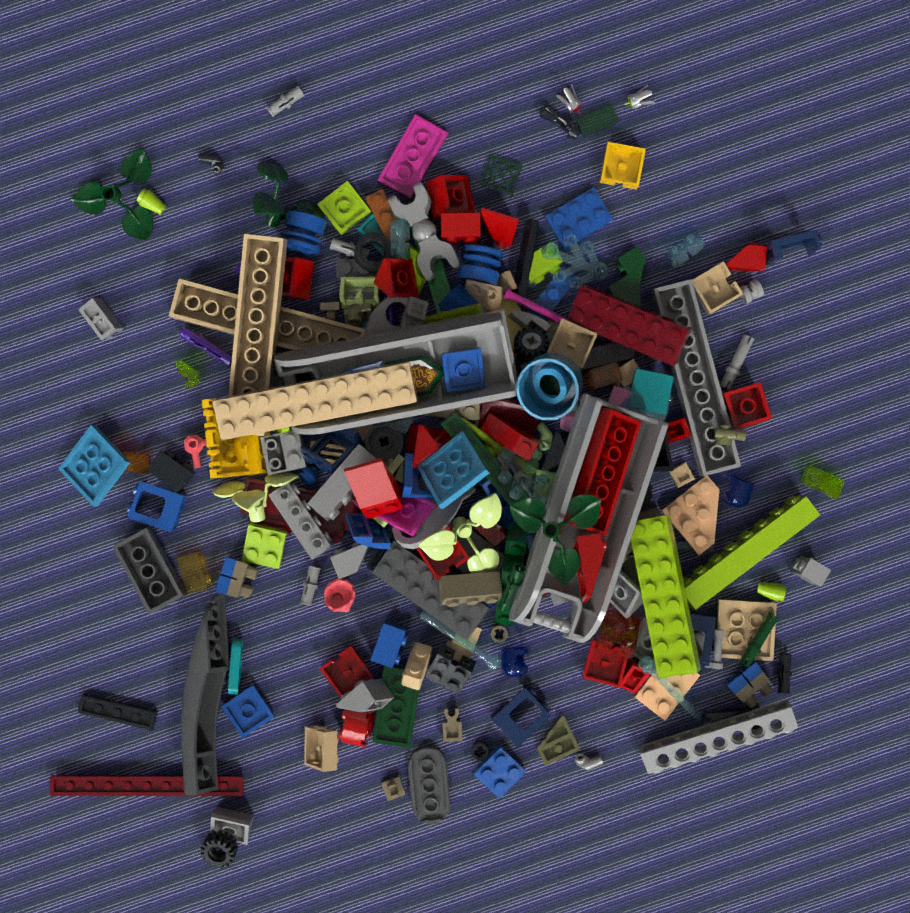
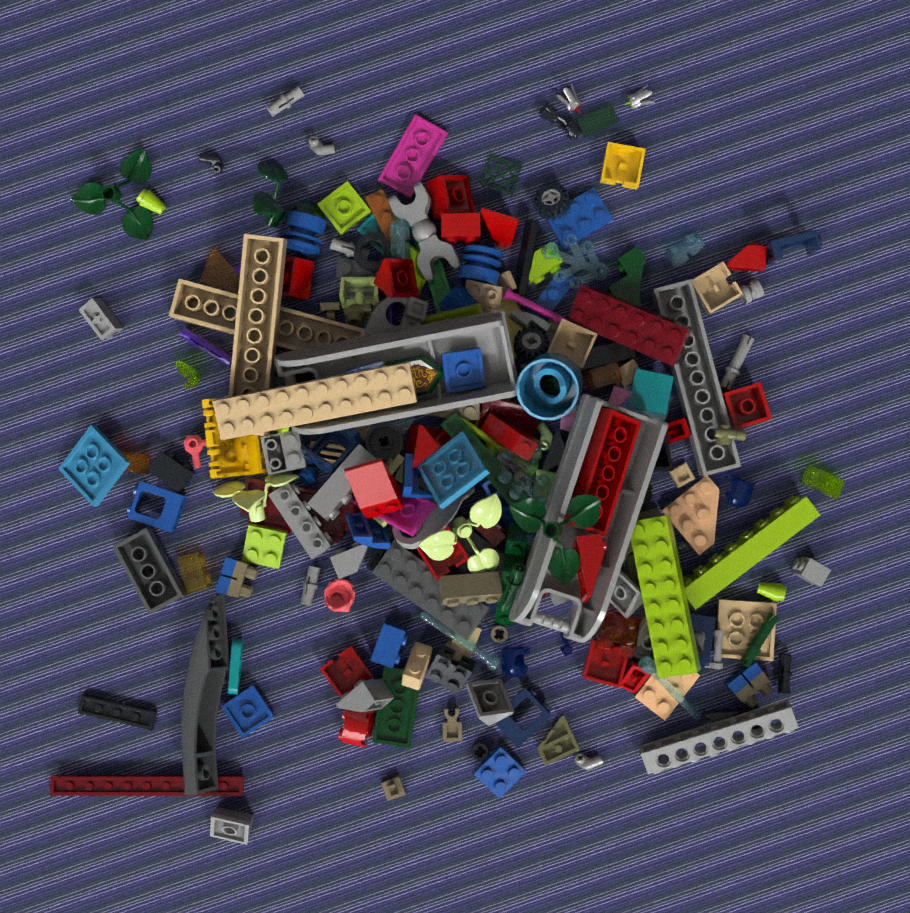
(216, 857): black tyre -> none
(220, 274): none -> clear orange wing
(320, 149): none -> light grey arm
(321, 748): tan piece -> none
(429, 784): dark grey tile -> none
(490, 700): none -> light grey slope
(552, 194): none -> black wheel
(566, 649): none -> clear blue hand

